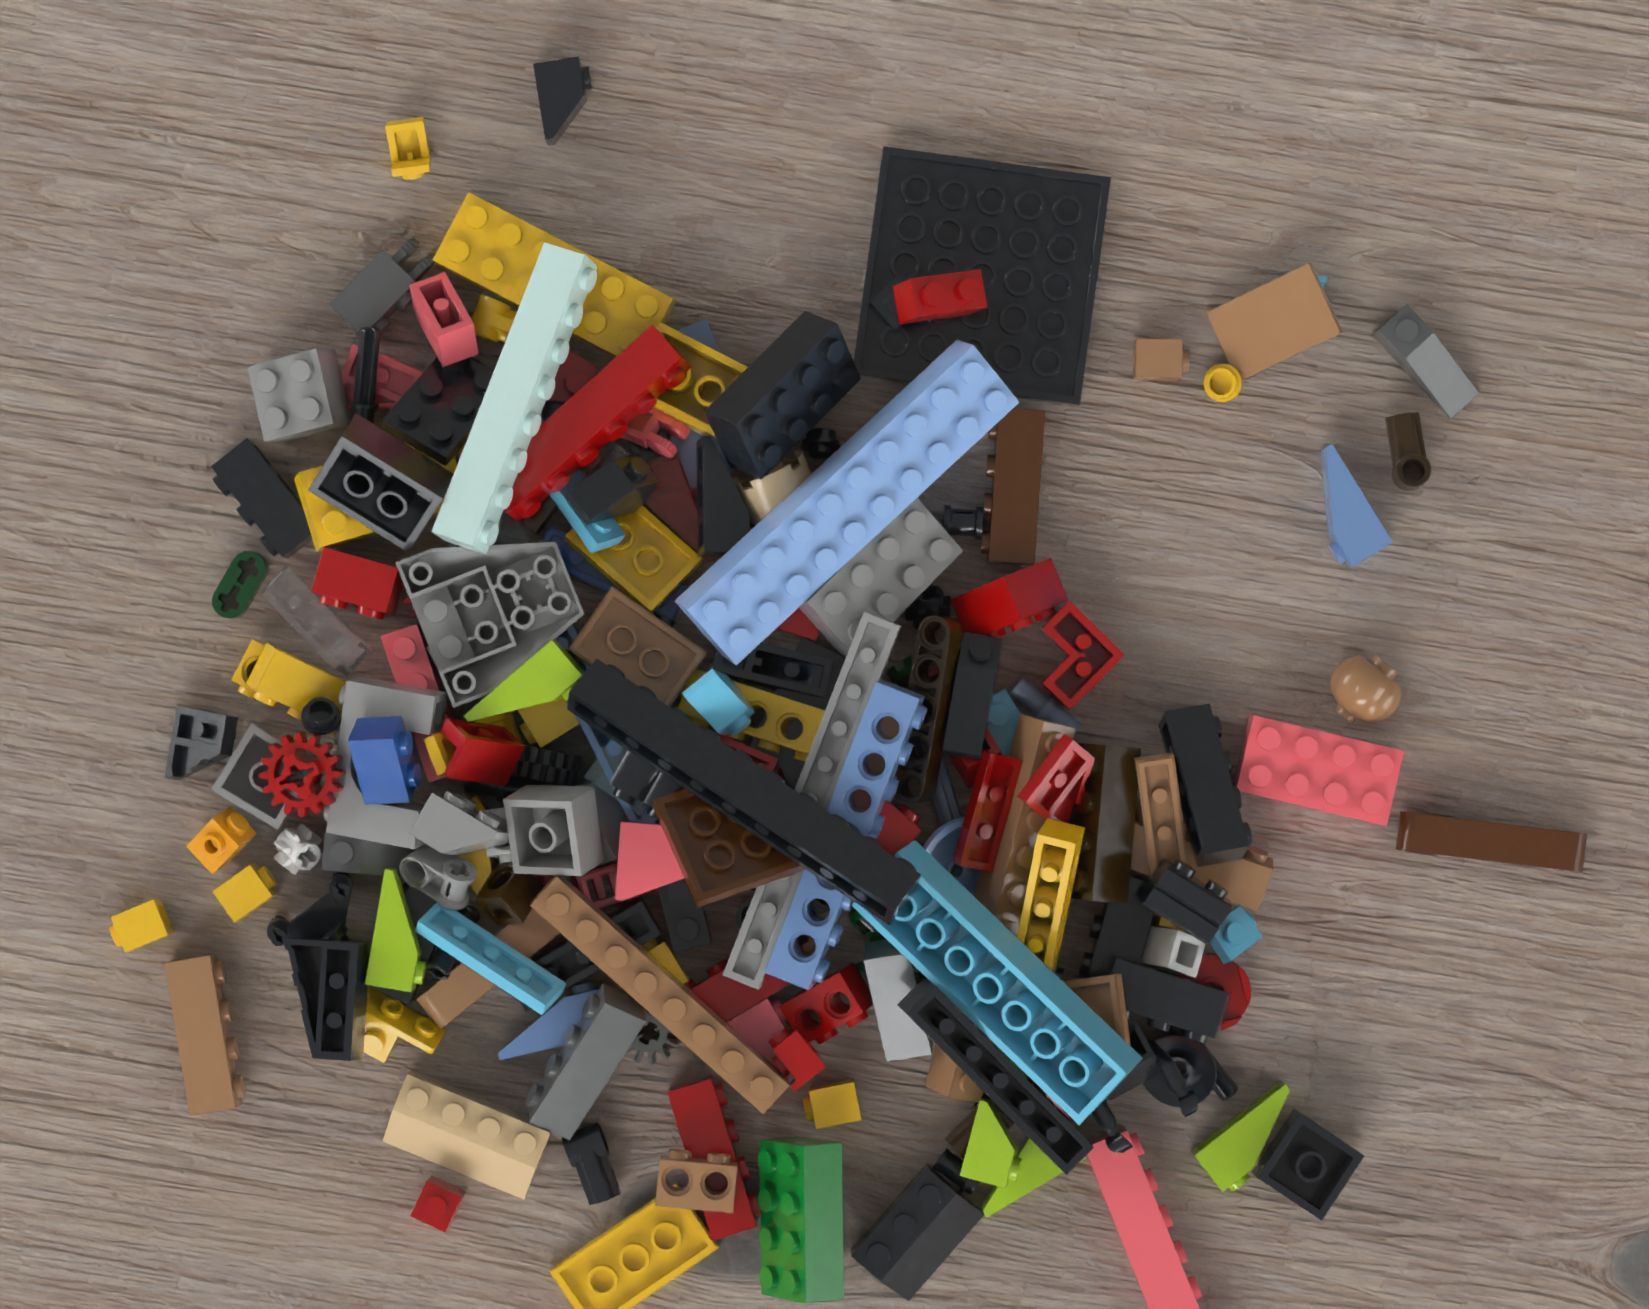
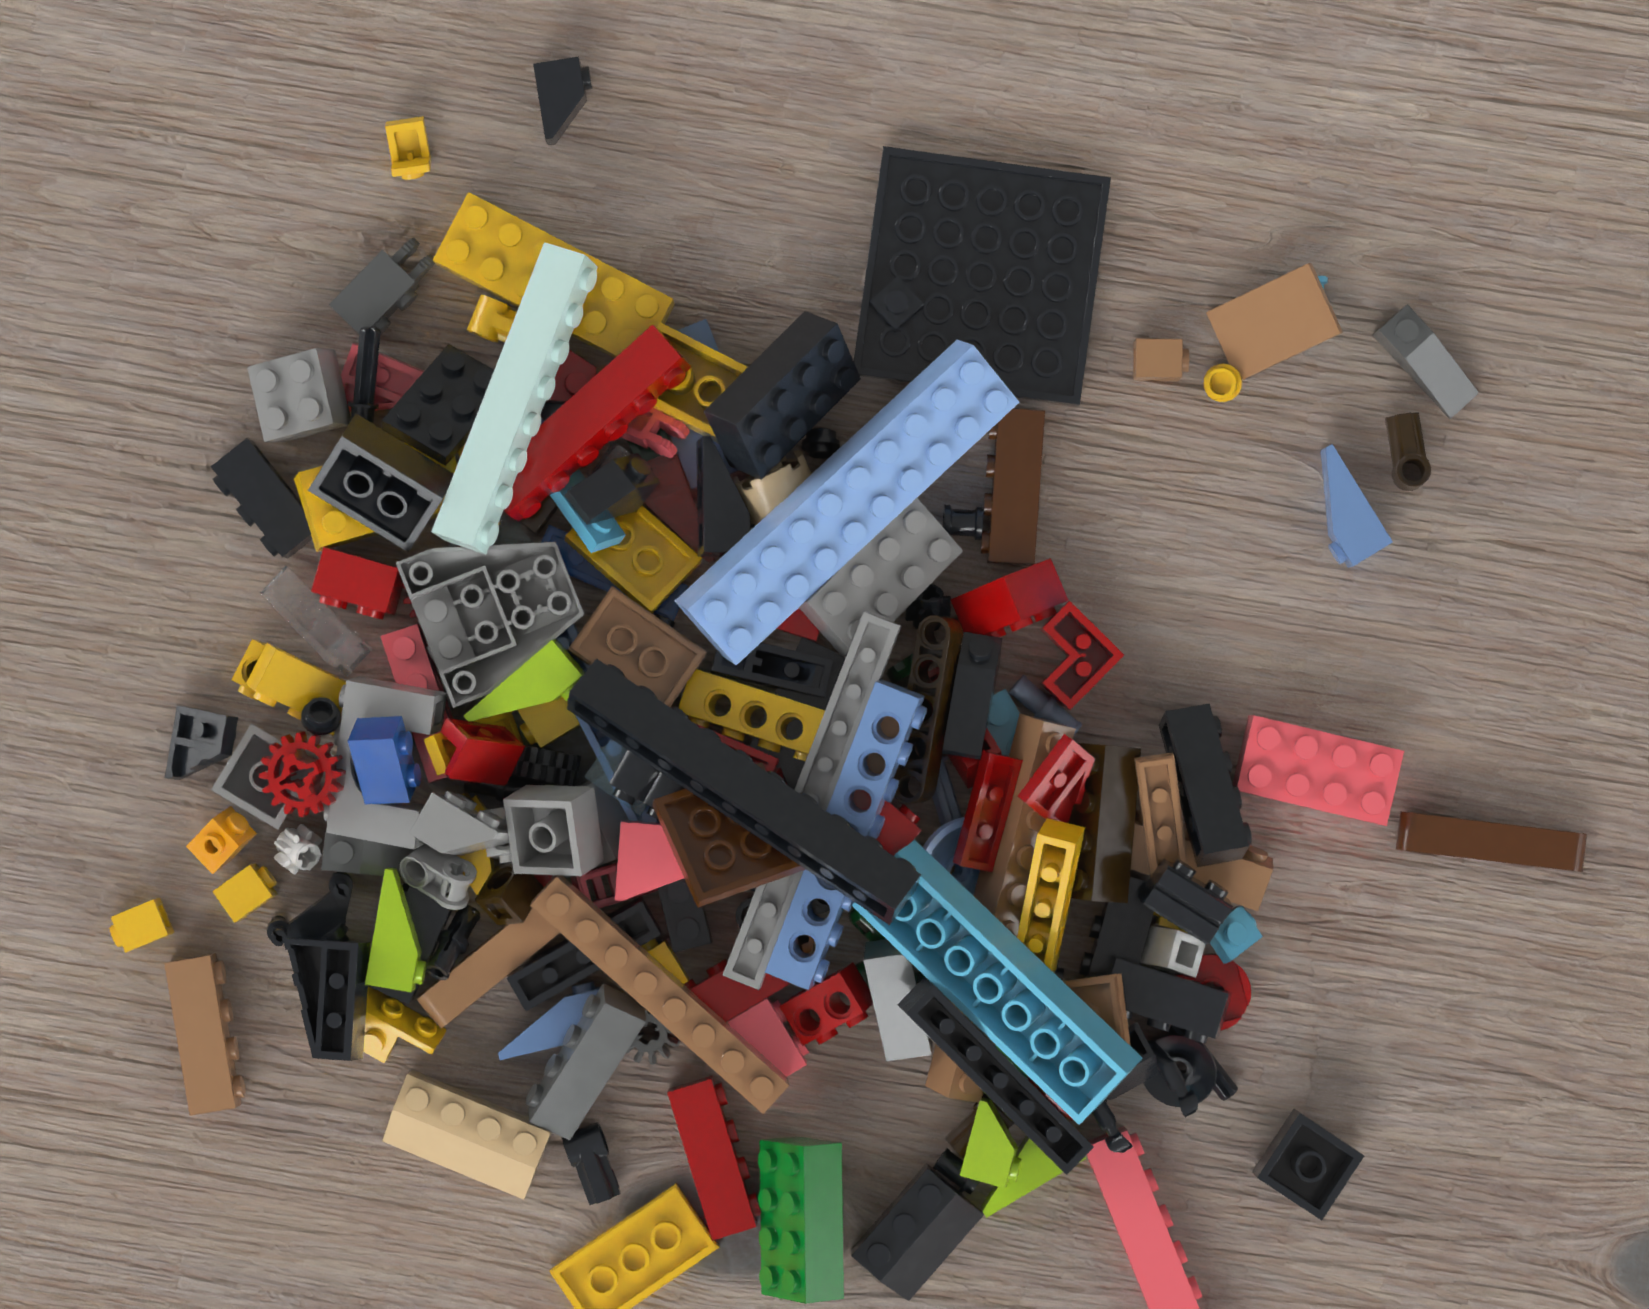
(231, 581): dark green beam -> none
(438, 1203): red brick -> none
(444, 319): coral brick -> none
(491, 957): medium azure plate -> none
(696, 1193): medium nougat brick -> none
(720, 702): medium azure slope -> none
(795, 1056): red brick -> none
(832, 1104): yellow brick -> none
(940, 296): red brick -> none
(1238, 1144): lime slope -> none
(1365, 689): medium nougat plant -> none

